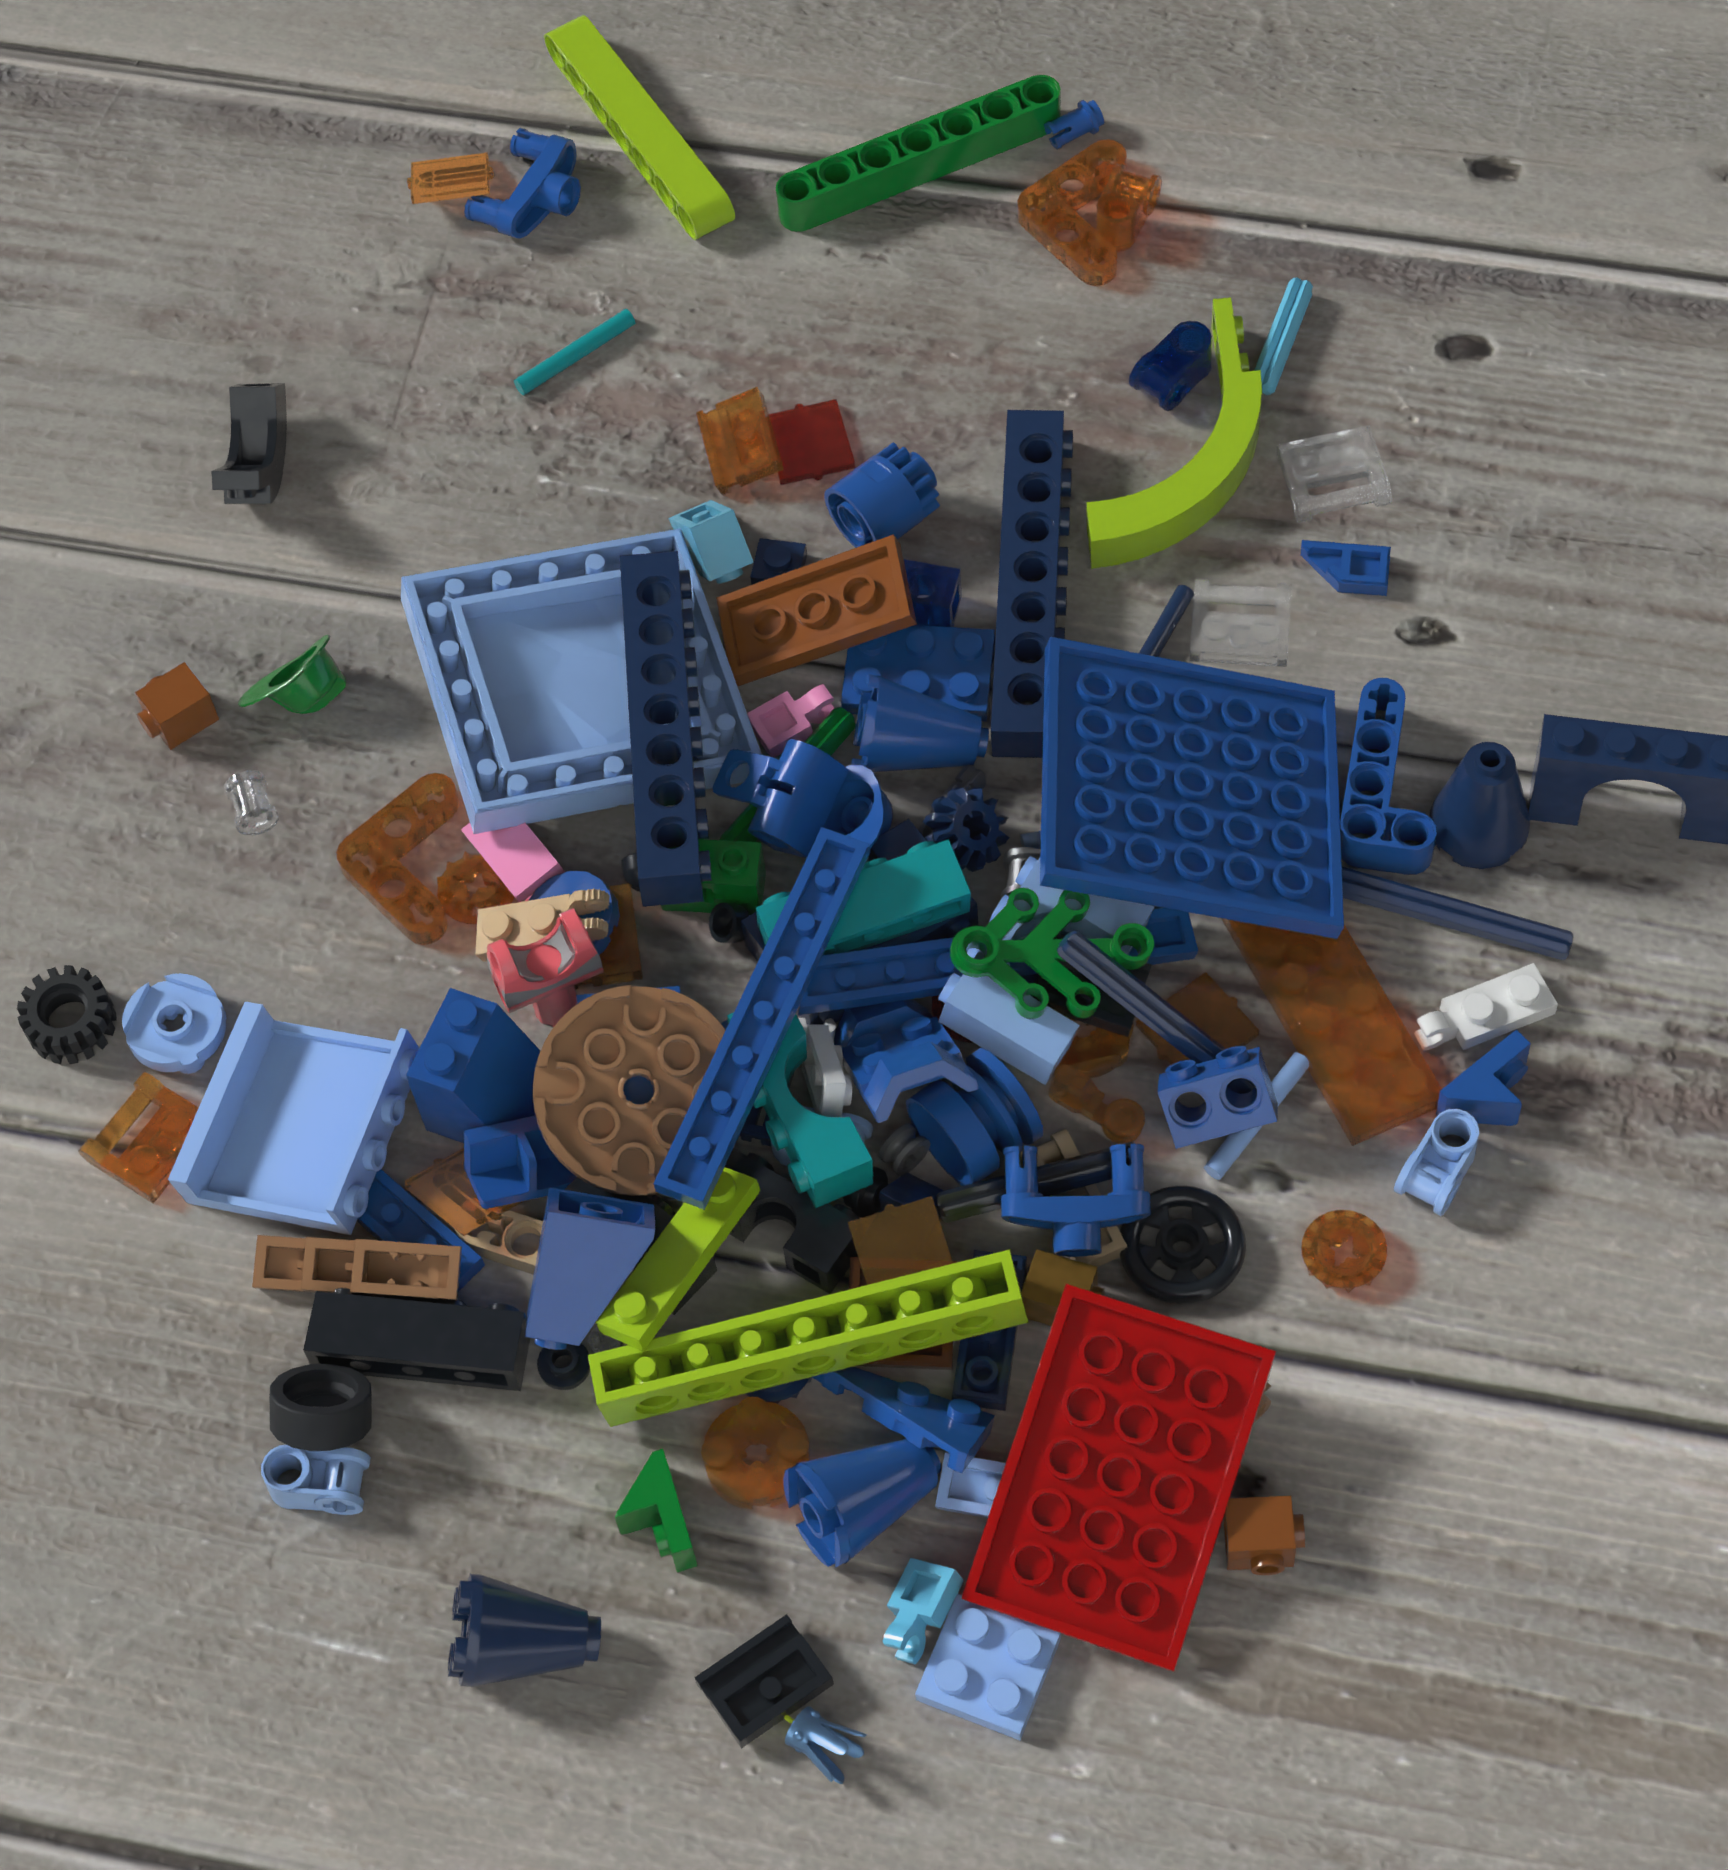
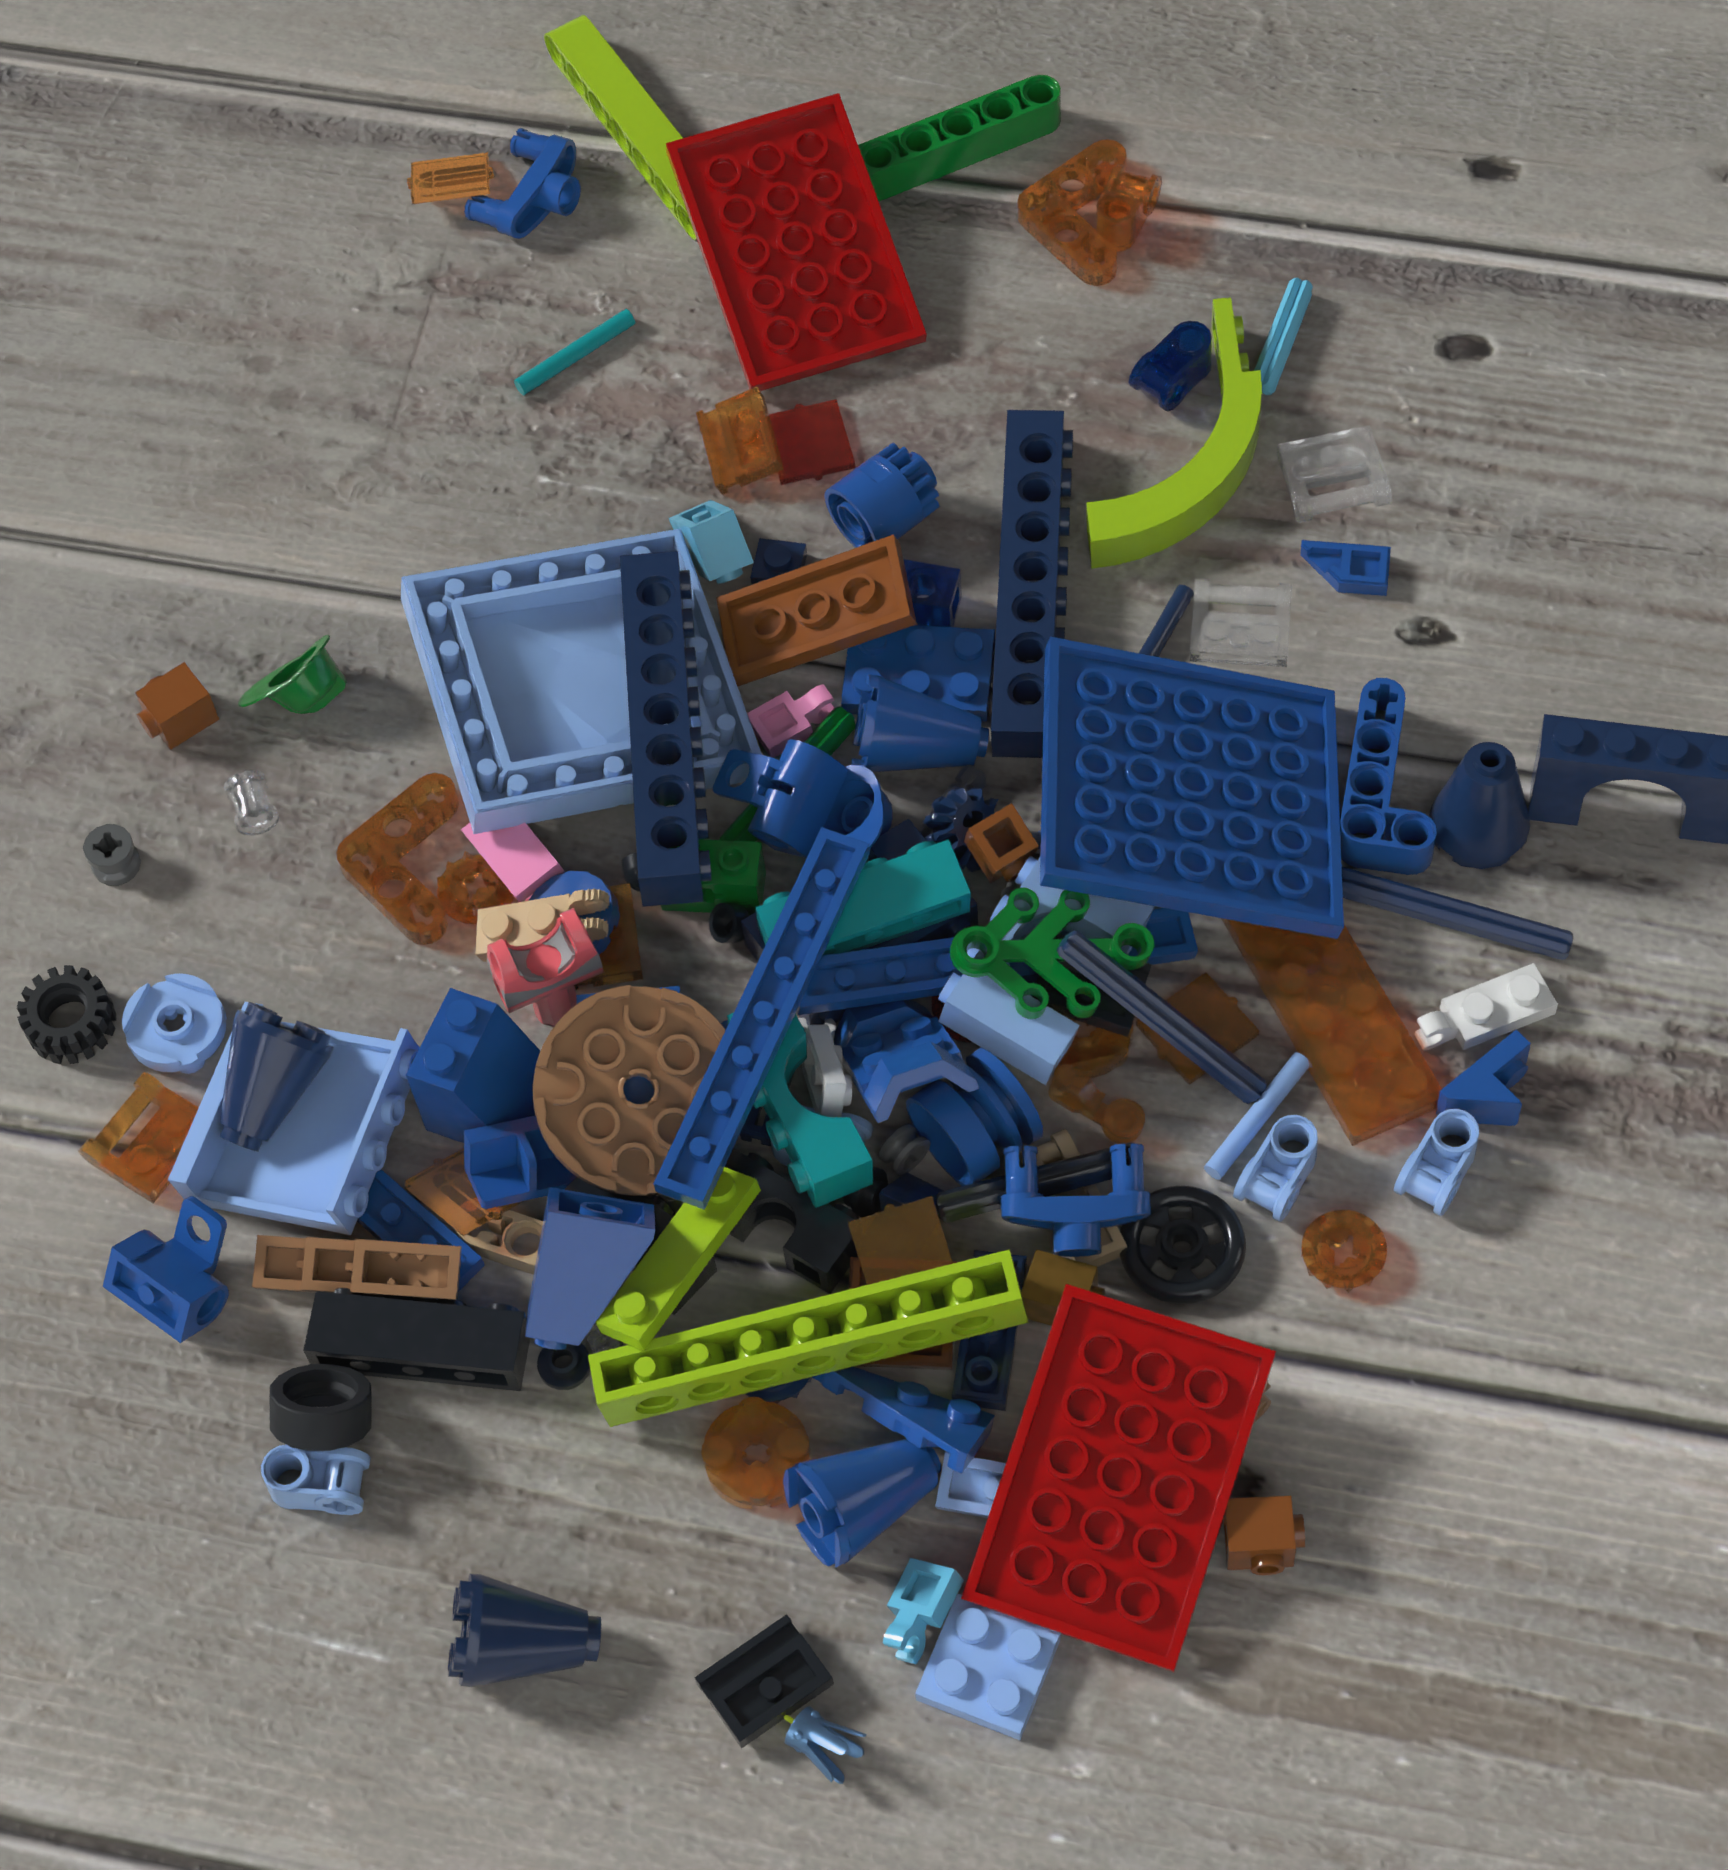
(122, 862): none -> dark grey wheel
(173, 1278): none -> blue piece
(256, 444): black arch -> none
(267, 1073): none -> dark blue cone
(656, 1504): green slope -> none
(795, 243): none -> red plate
(1001, 844): none -> dark orange brick
(1075, 123): blue pin -> none
(1223, 1109): blue brick -> none
(1275, 1175): none -> light blue piece

